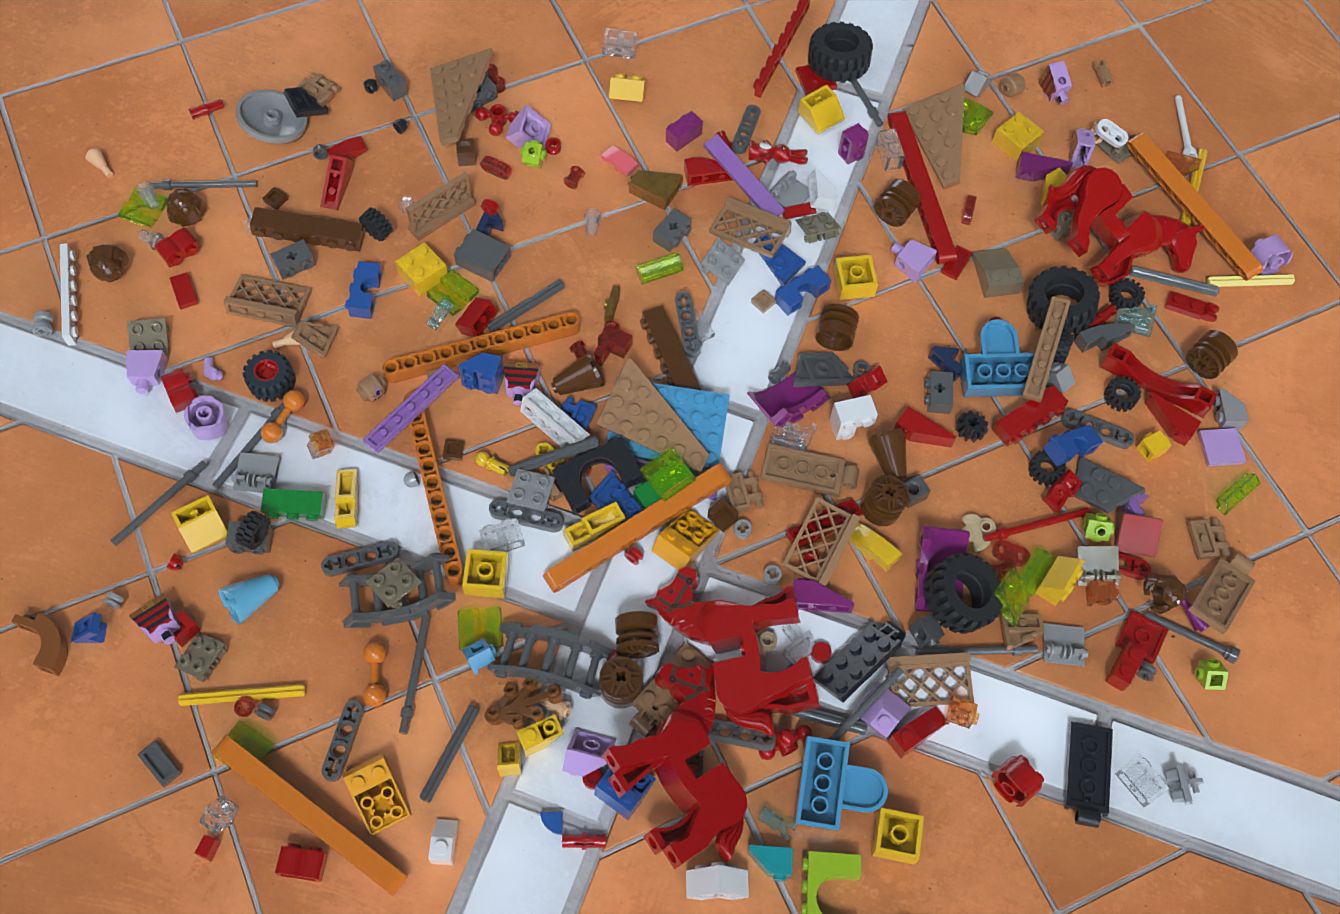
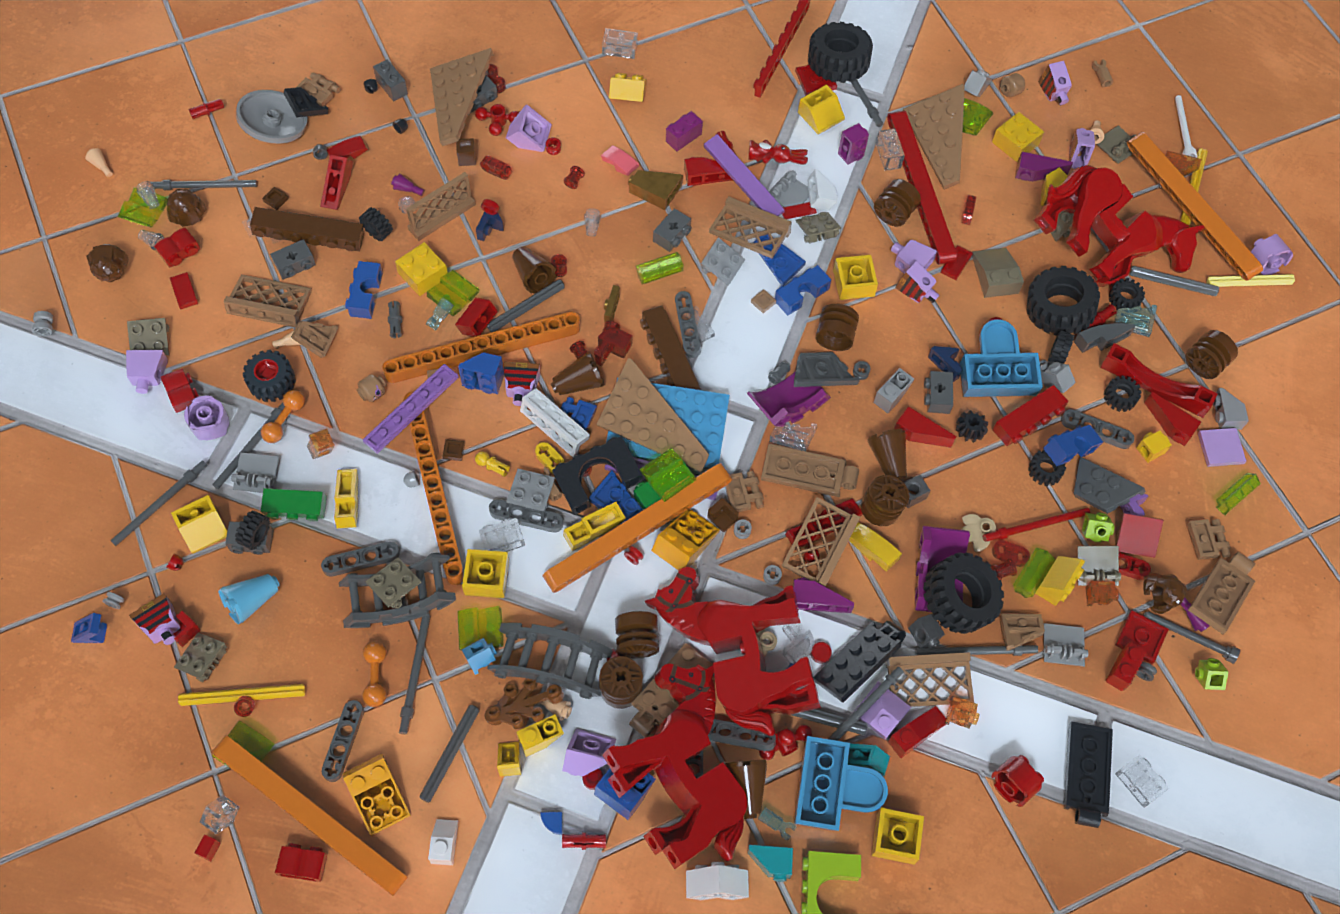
(53, 642): dark orange arch -> none
(68, 297): white plate -> none
(159, 763): dark grey tile -> none
(211, 372): lavender arm -> none
(264, 711): dark grey bush -> none
(394, 319): none -> dark grey pin
(403, 184): none -> magenta cone
(482, 255): dark grey brick -> none
(533, 154): lime brick -> none
(533, 270): none -> reddish brown cone
(555, 455): dark grey axle -> none
(559, 262): none -> clear red bush
(747, 129): dark grey beam -> none
(751, 777): none -> reddish brown cone
(851, 414): white brick -> none
(867, 382): red slope -> none
(869, 757): none -> teal slope
(893, 390): none -> light grey slope
(918, 284): none -> torso
(1012, 595): clear neon green slope -> none
(1046, 349): medium nougat plate -> none
(1063, 488): red slope -> none
(1111, 132): white plate -> none
(1183, 794): light grey hips -> none
(1191, 307): red hinge -> none

